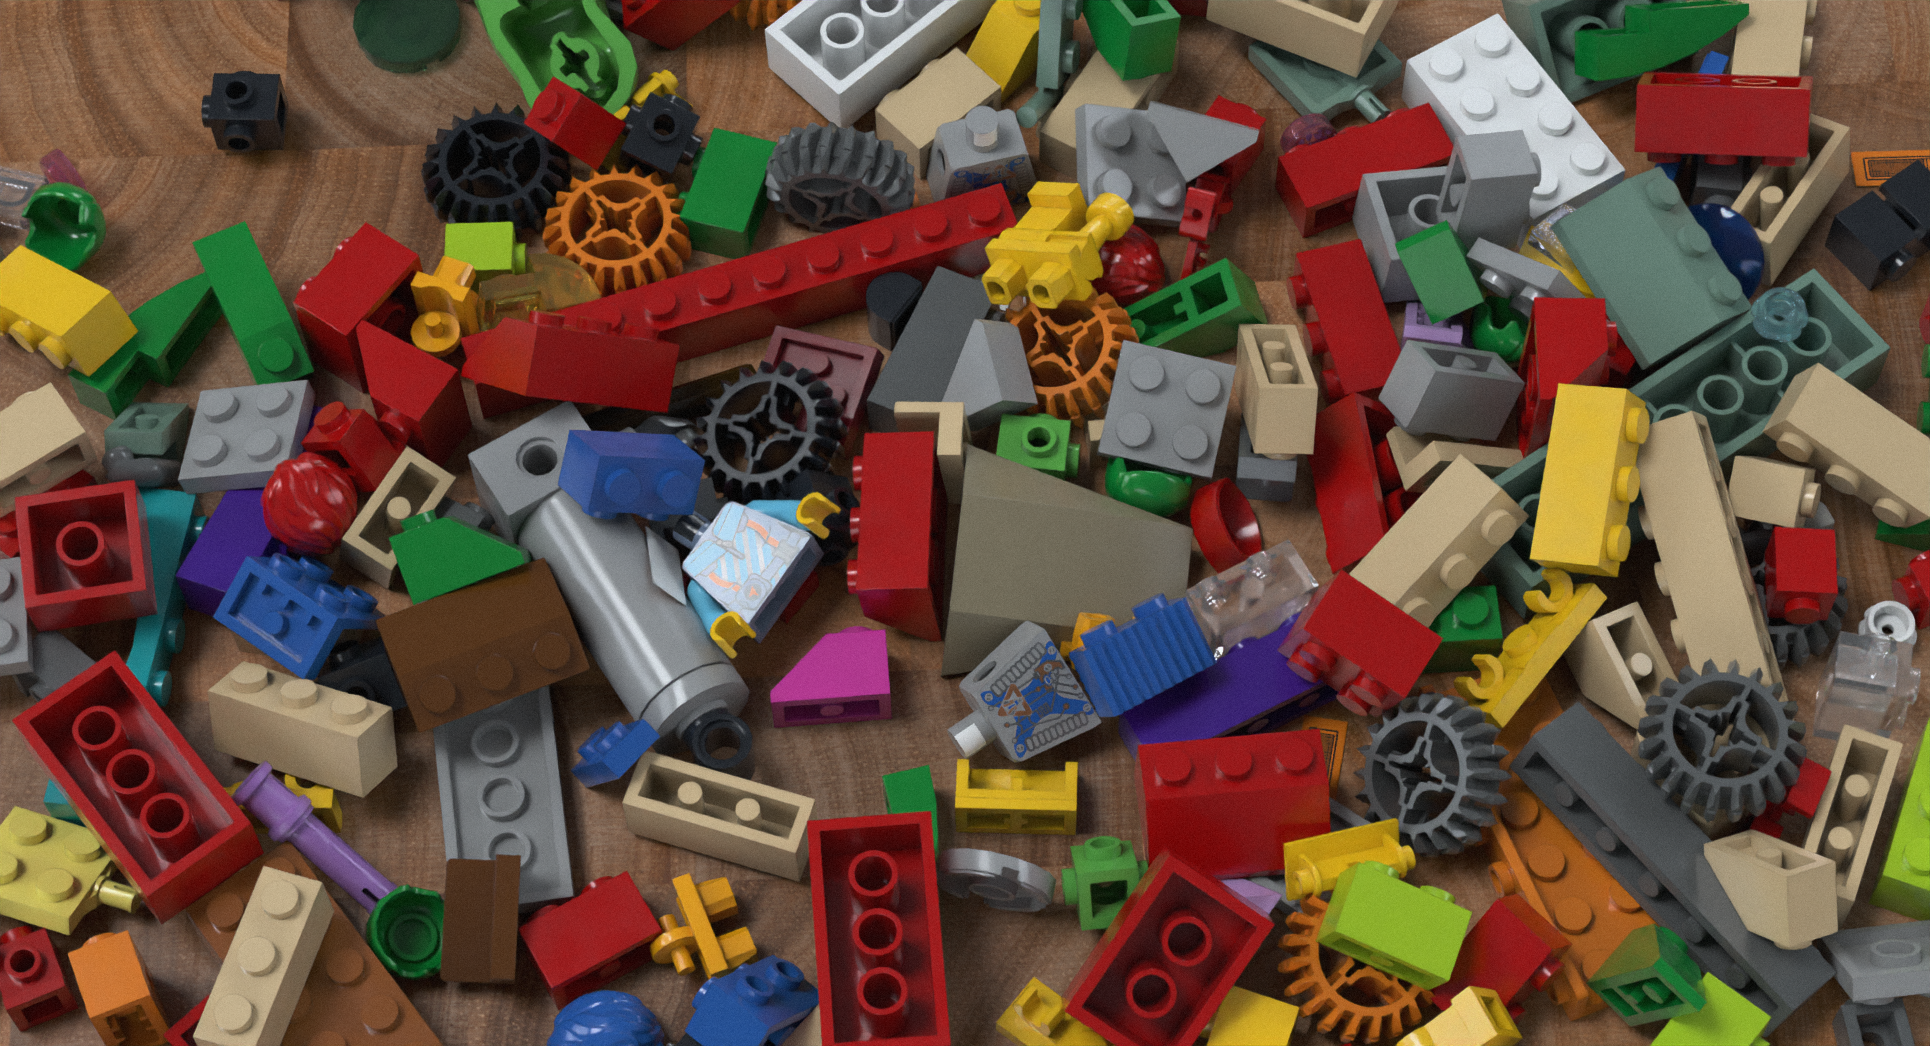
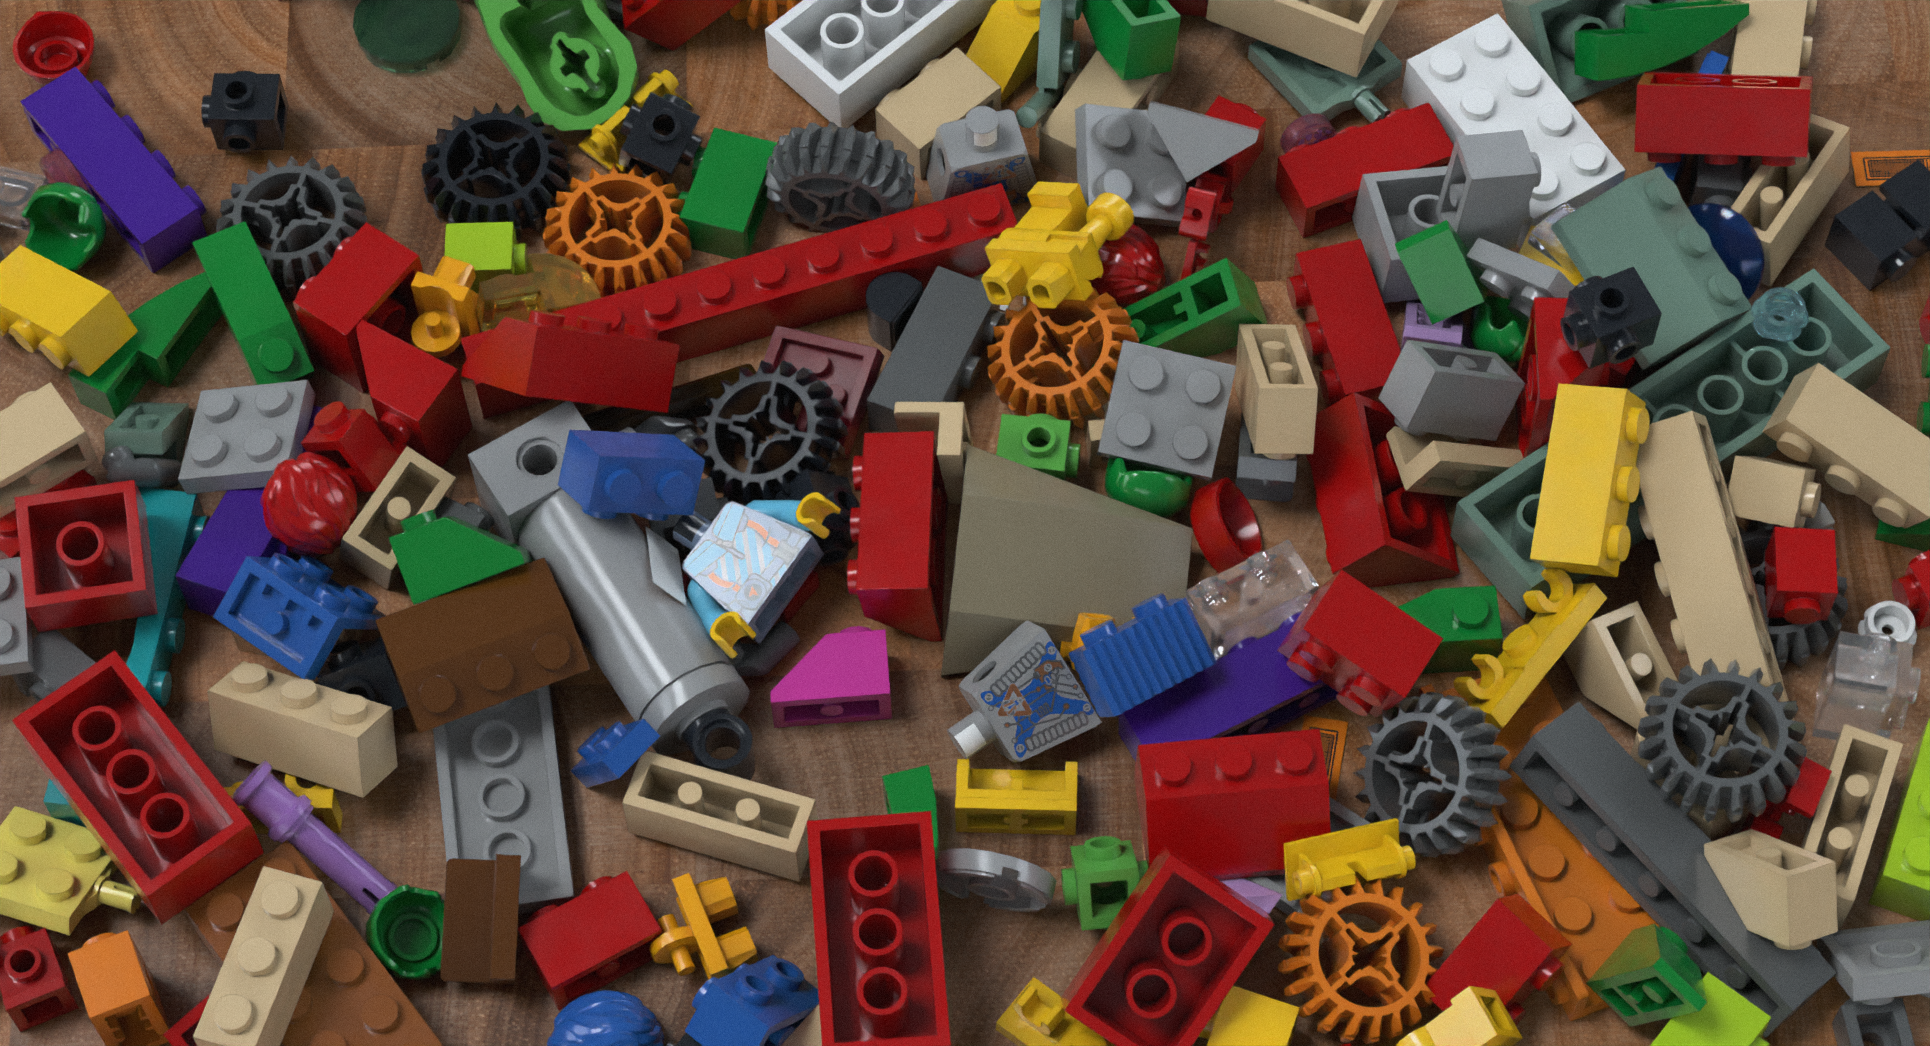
(53, 45): none -> red hat
(117, 169): none -> dark purple brick
(281, 211): none -> dark grey gear
(574, 123): red brick -> none
(763, 657): none -> dark grey arm
(991, 374): light grey slope -> none
(1394, 924): lime brick -> none
(1441, 542): tan brick -> none
(1610, 318): none -> black brick

